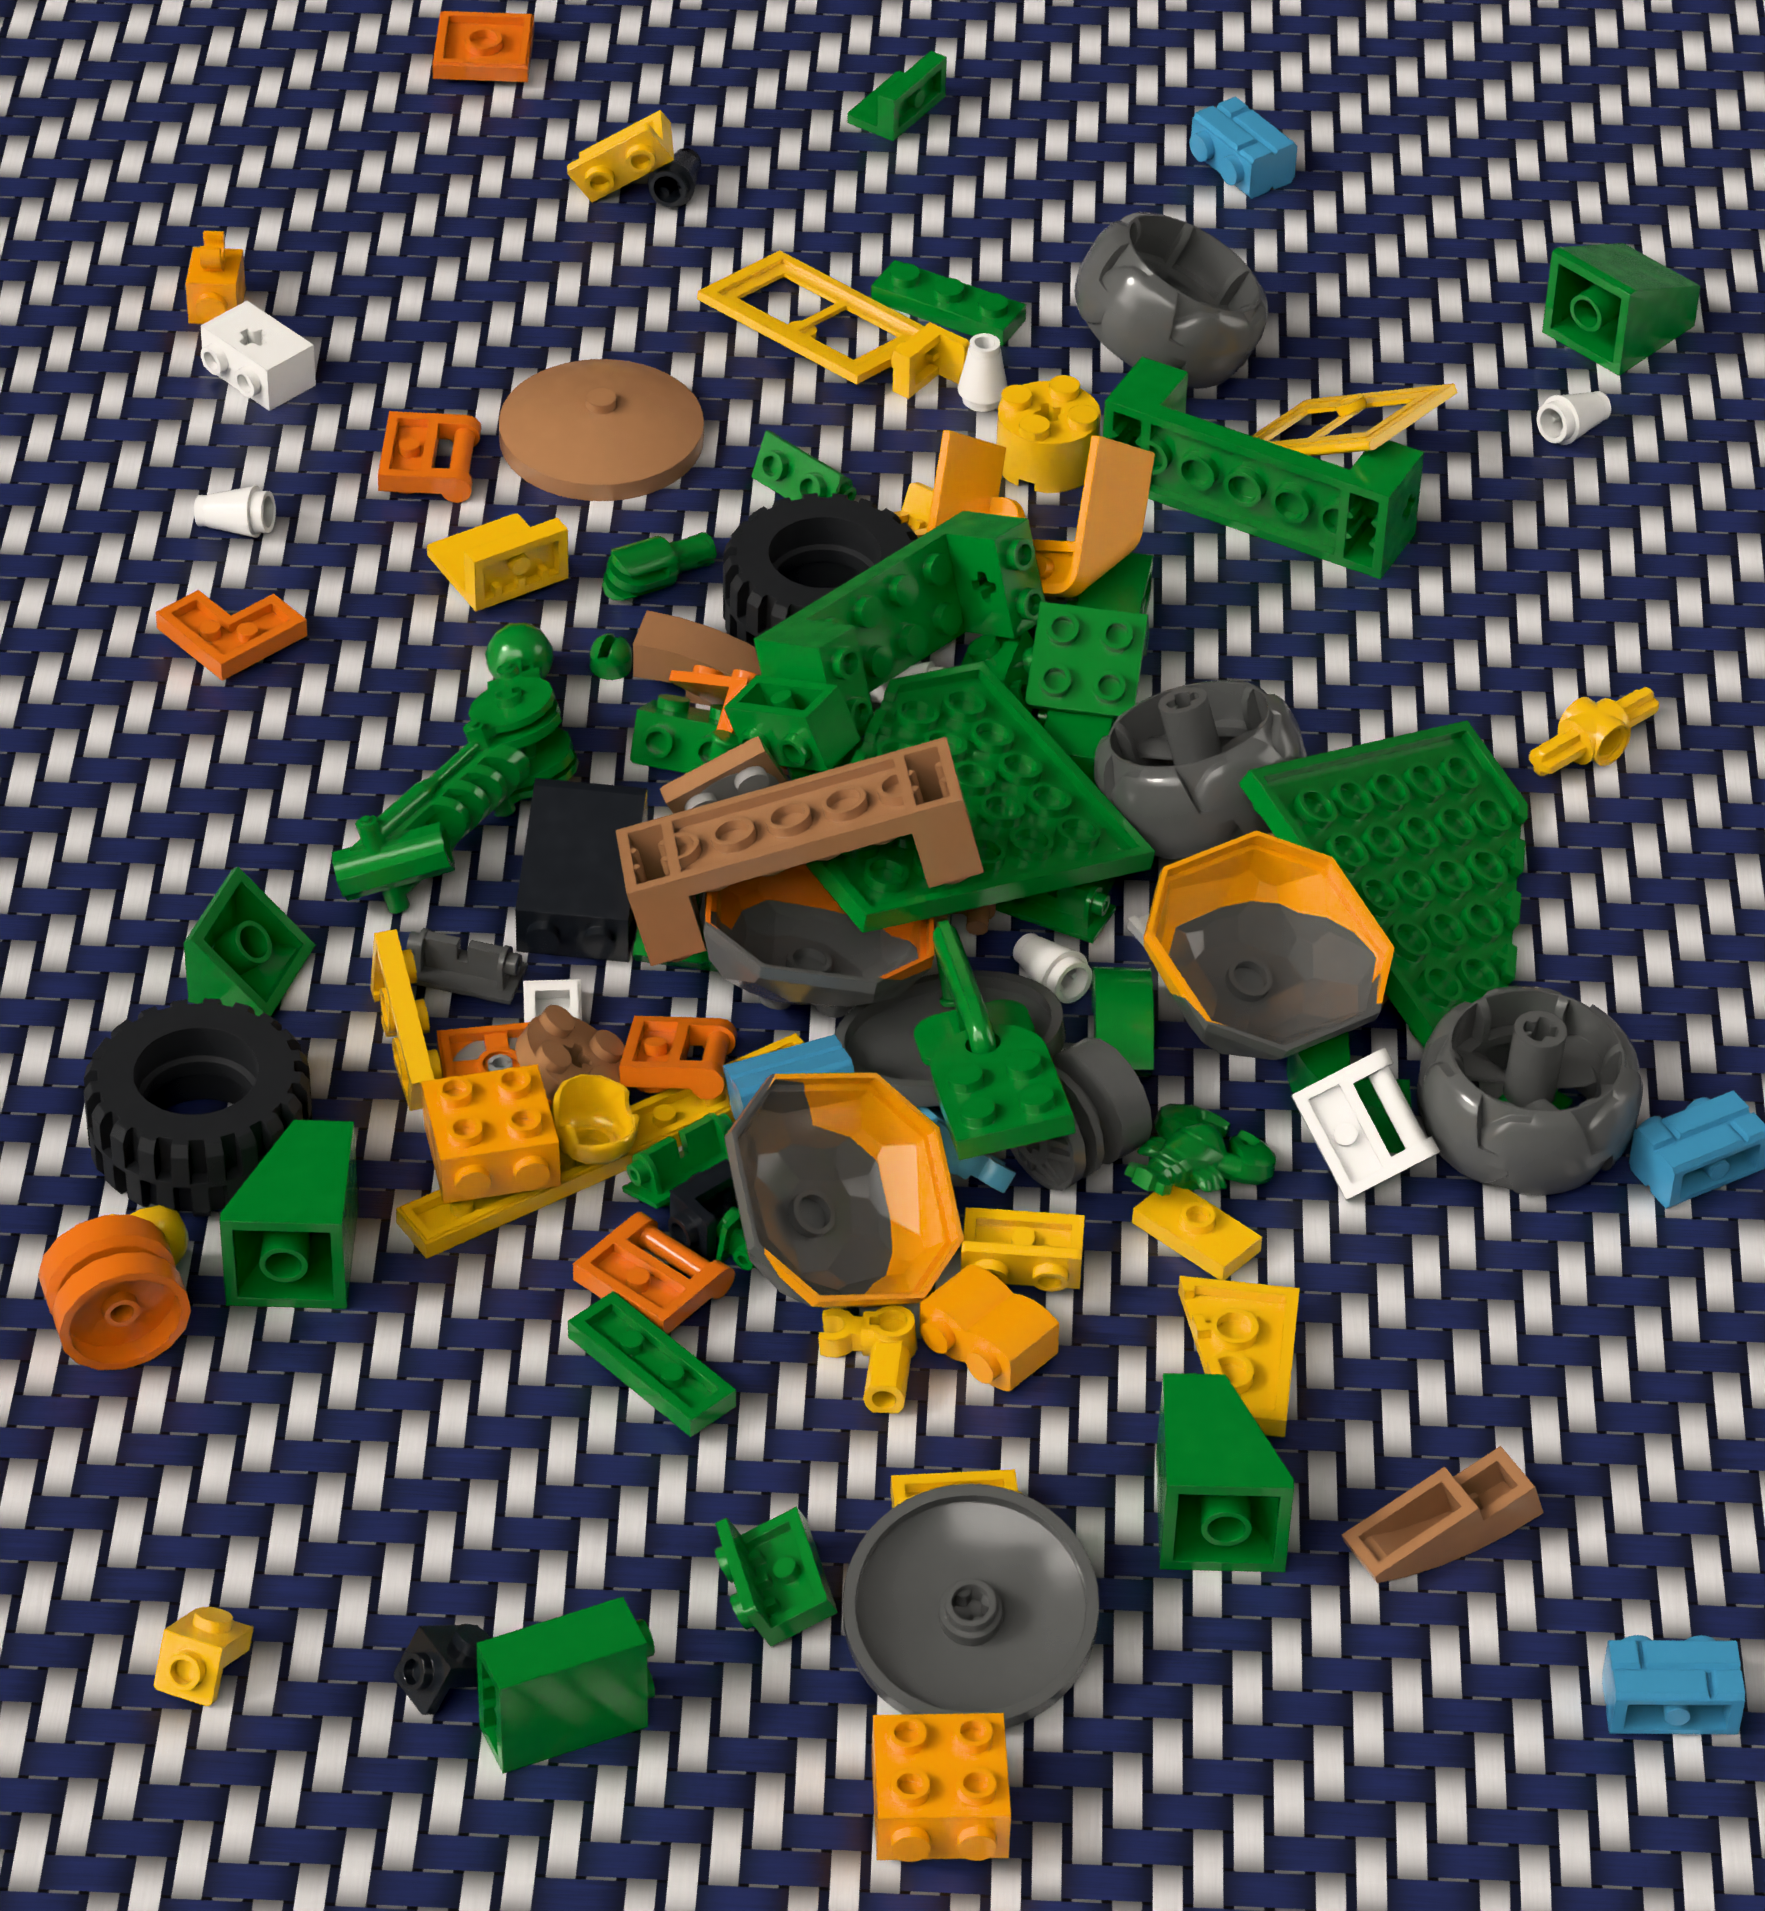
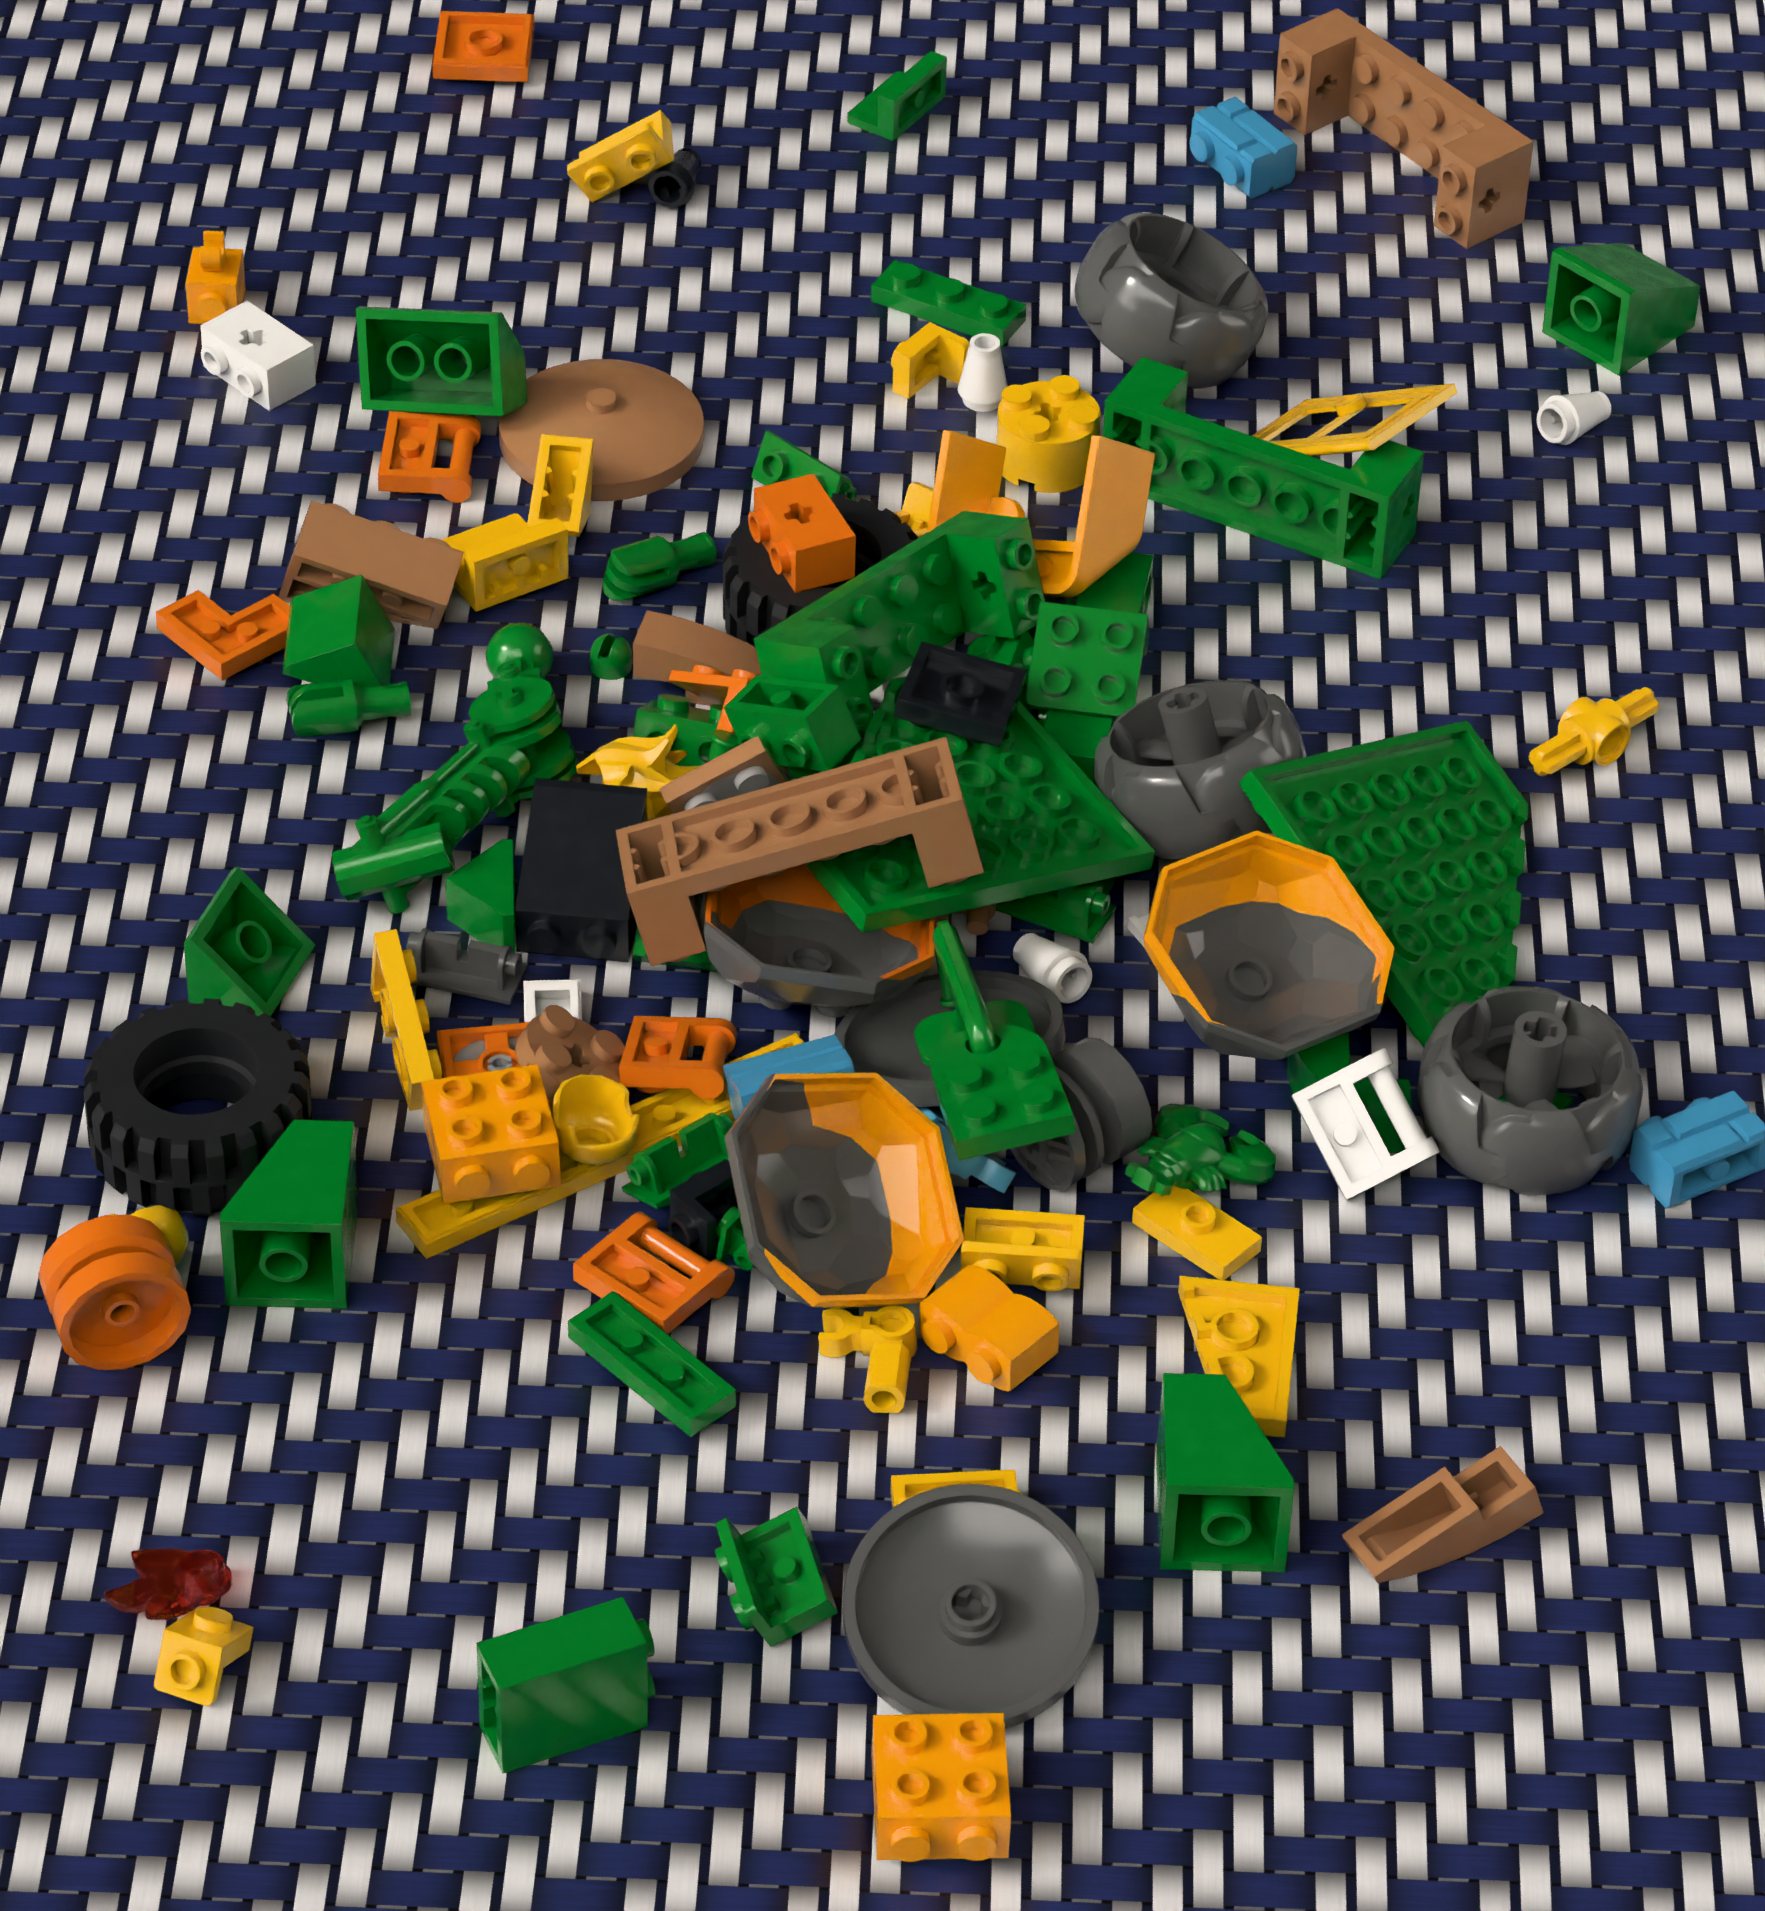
(172, 1583): none -> clear red plate
(237, 511): white cone -> none
(339, 635): none -> green slope
(343, 706): none -> green arm
(404, 571): none -> medium nougat wedge
(439, 361): none -> green slope
(439, 1660): black bracket -> none
(483, 896): none -> green slope
(563, 482): none -> yellow slope
(639, 764): none -> yellow hair
(801, 335): yellow door -> none
(803, 533): none -> orange brick
(960, 694): none -> black plate
(1125, 1013): green brick -> none
(1344, 69): none -> medium nougat plate
(1673, 1686): dark azure brick -> none

